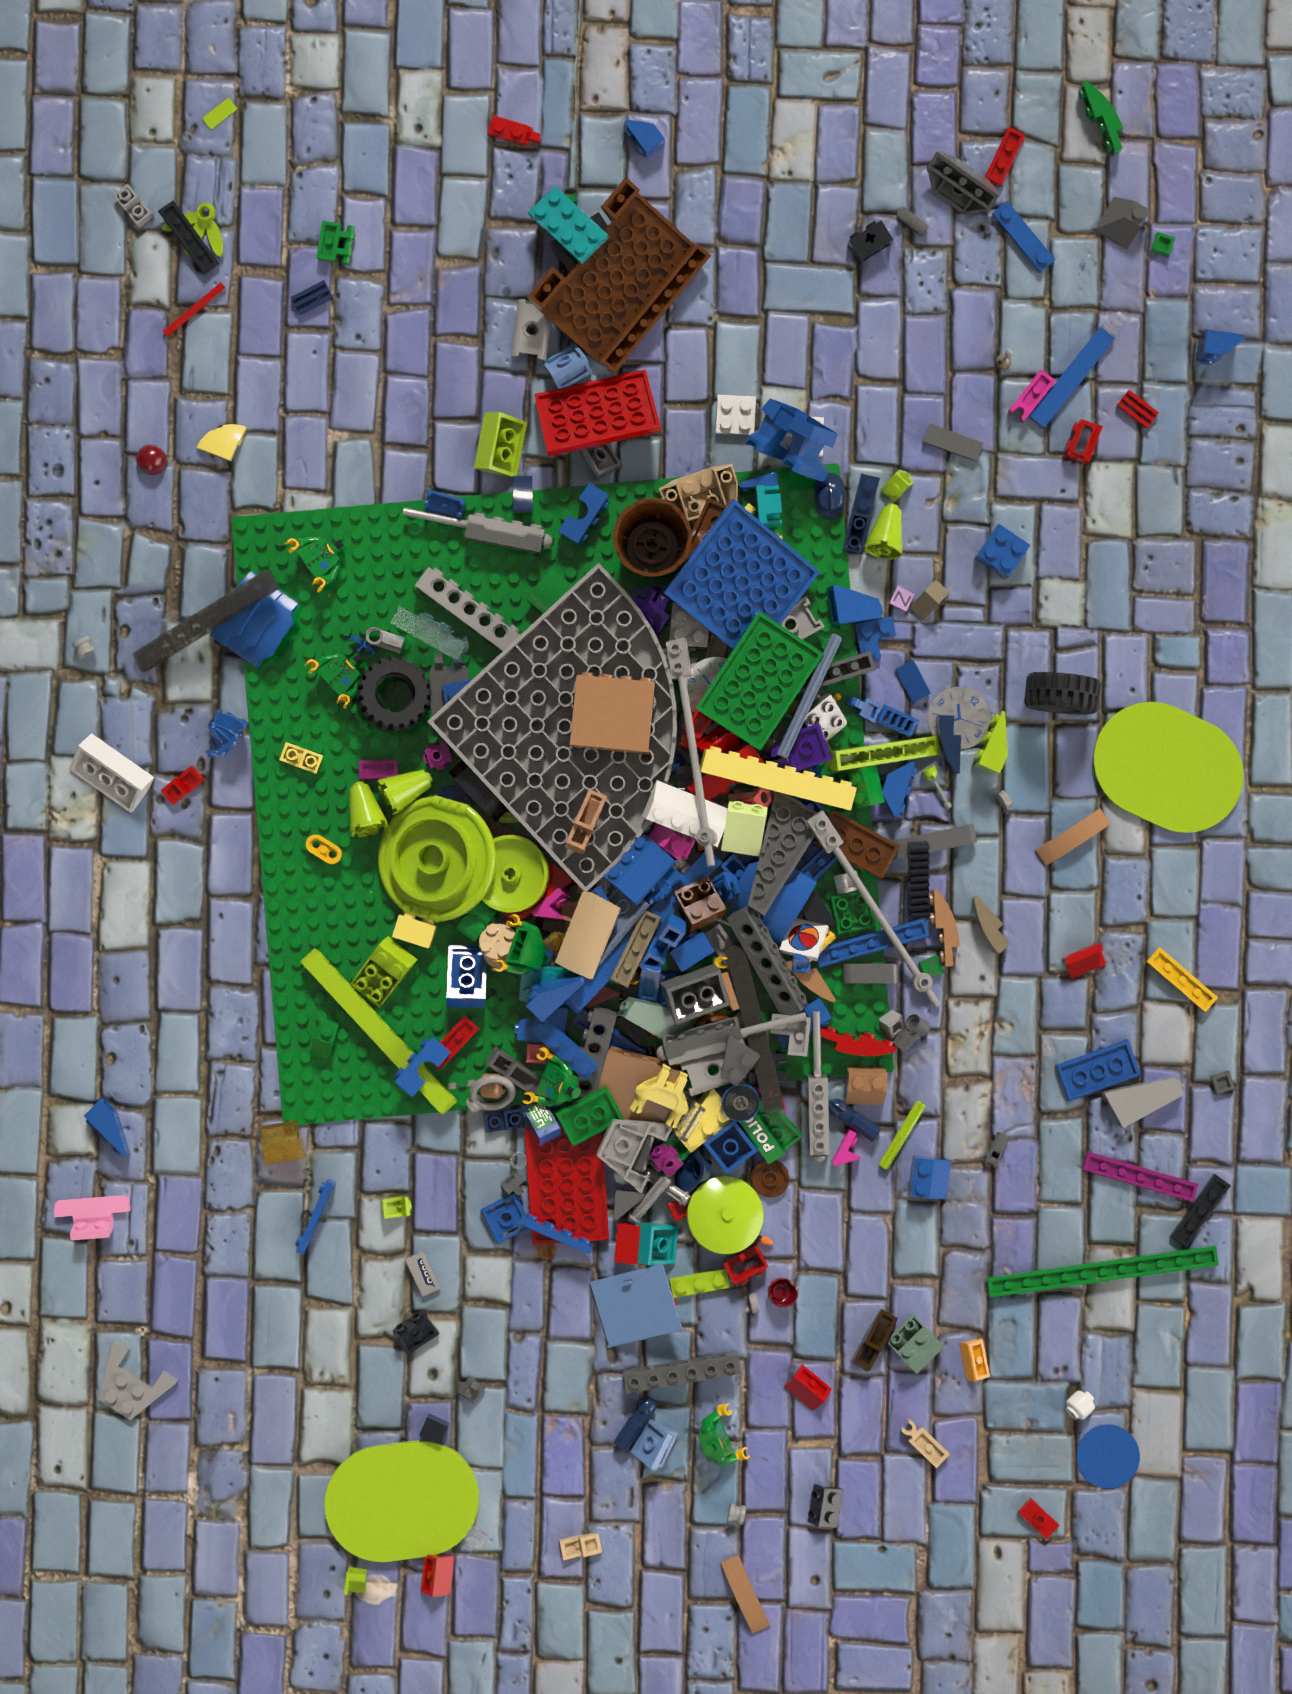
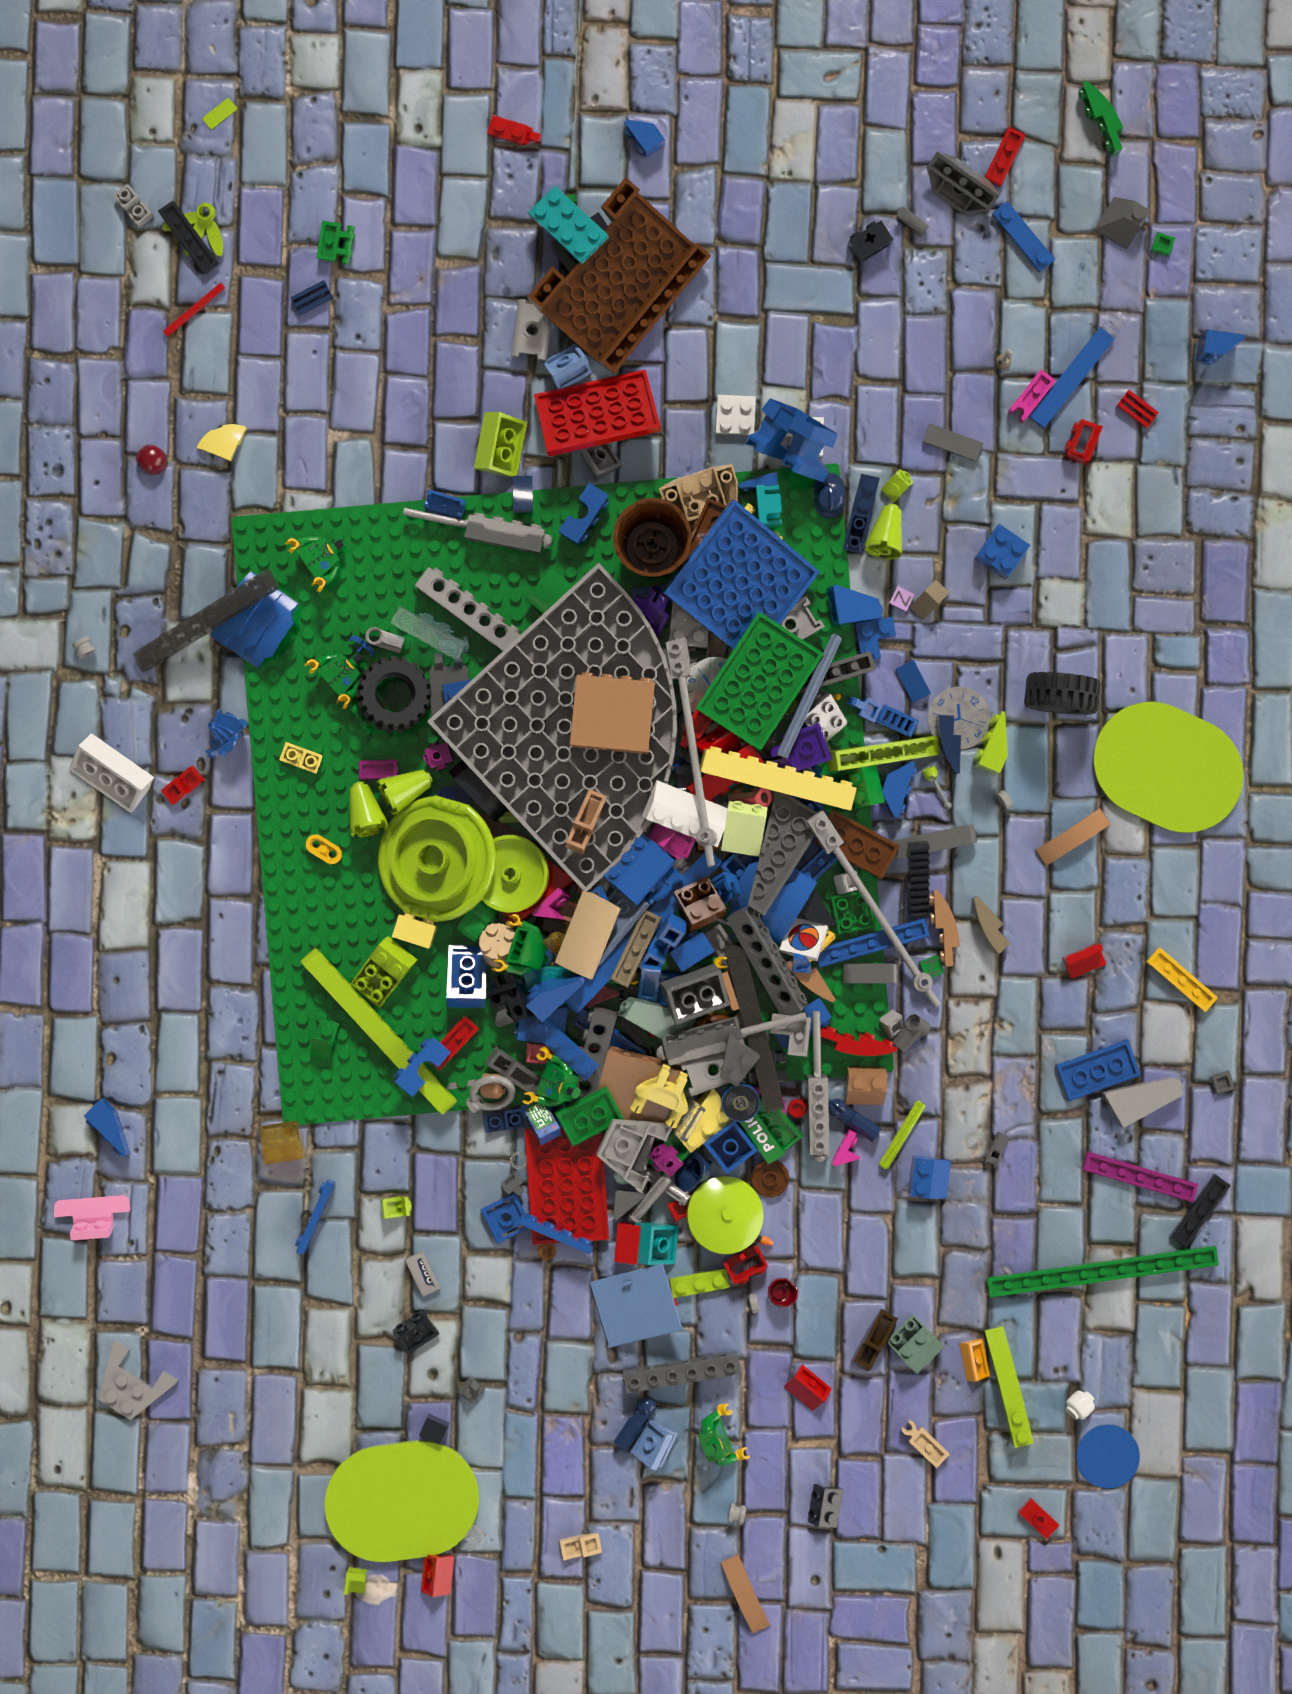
(510, 994): none -> black hips
(796, 1108): none -> red tile
(1009, 1387): none -> lime slope

